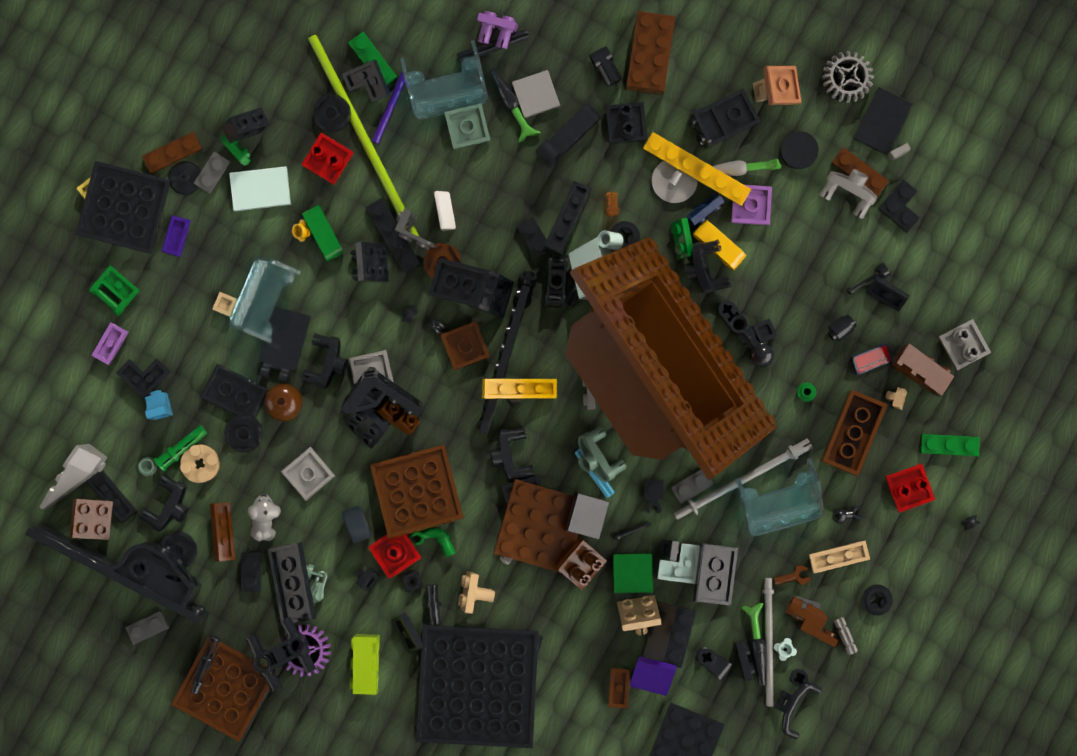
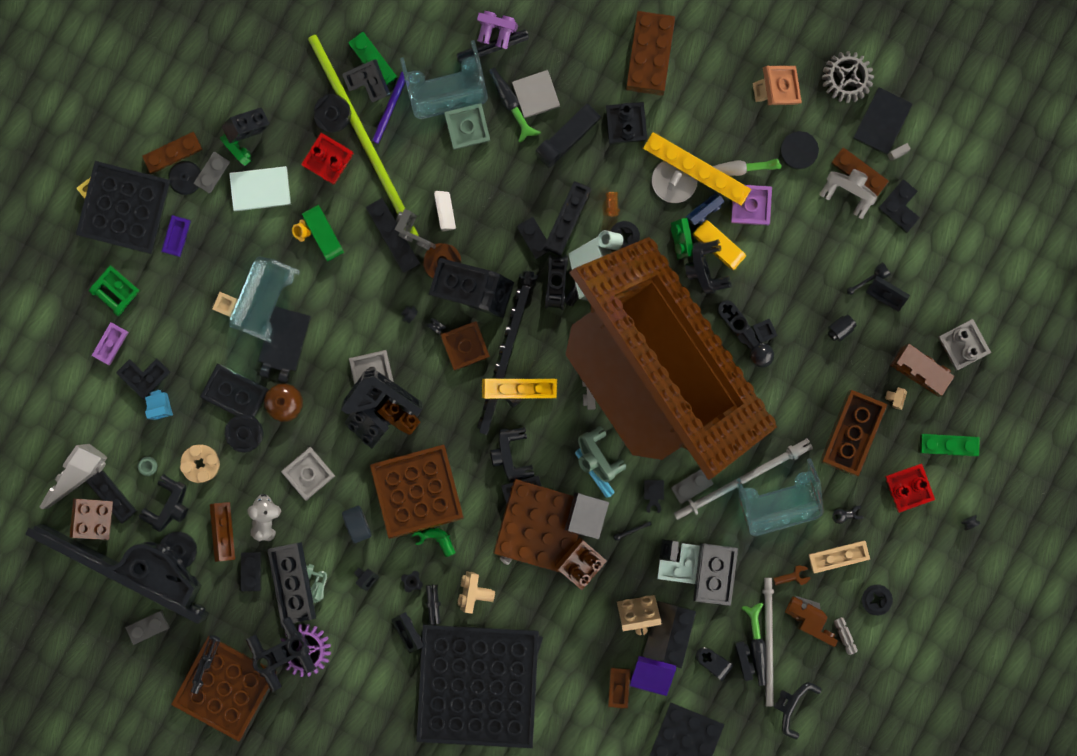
(173, 453): green pin -> none
(333, 363): black connector -> none
(365, 664): lime wedge -> none
(371, 262): black plate -> none
(394, 554): red plate -> none
(603, 61): black piece -> none
(632, 573): green tile -> none
(723, 119): black bracket -> none
(783, 655): light aqua plate -> none
(793, 675): black bush -> none
(802, 396): green plate -> none
(871, 359): slope -> none

